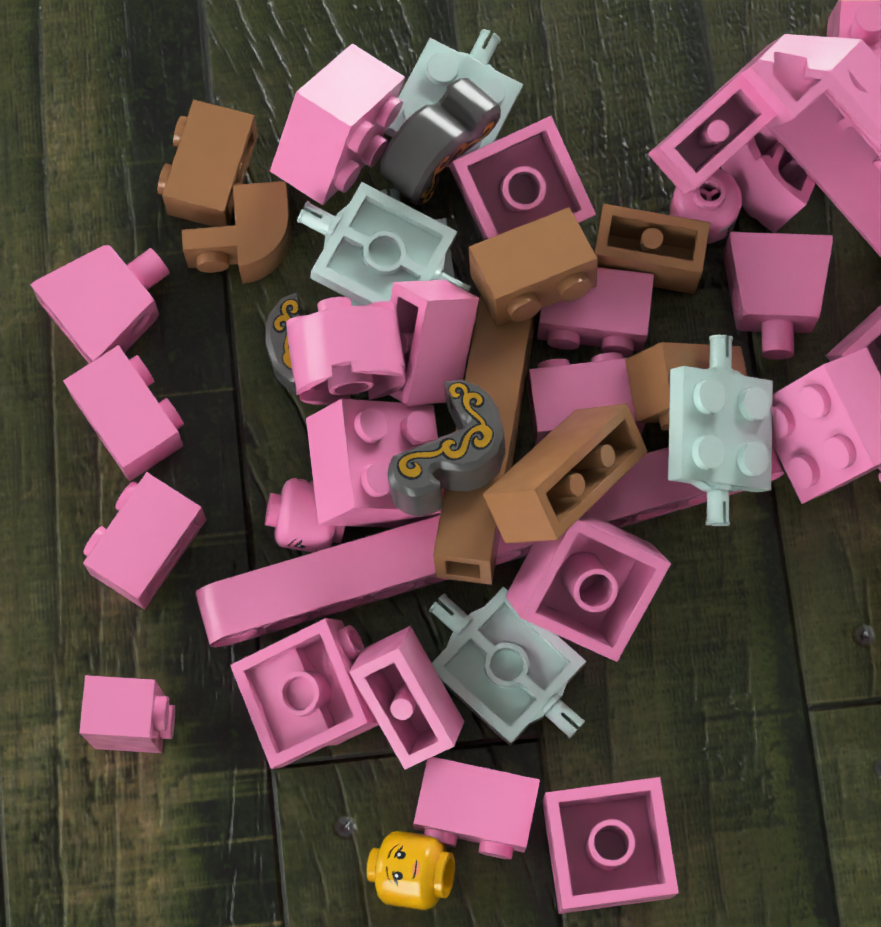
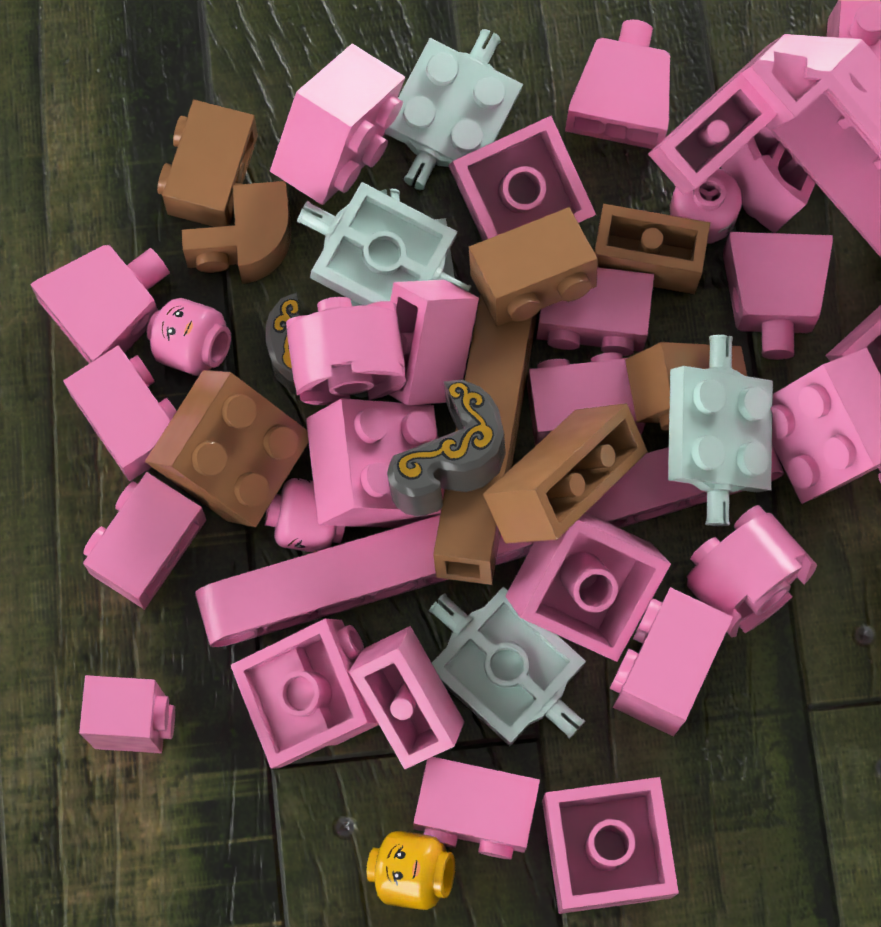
(188, 336): none -> bright pink head
(229, 447): none -> medium nougat brick
(436, 138): dark grey animal -> none
(623, 90): none -> bright pink torso
(674, 658): none -> bright pink brick
(749, 570): none -> bright pink brick

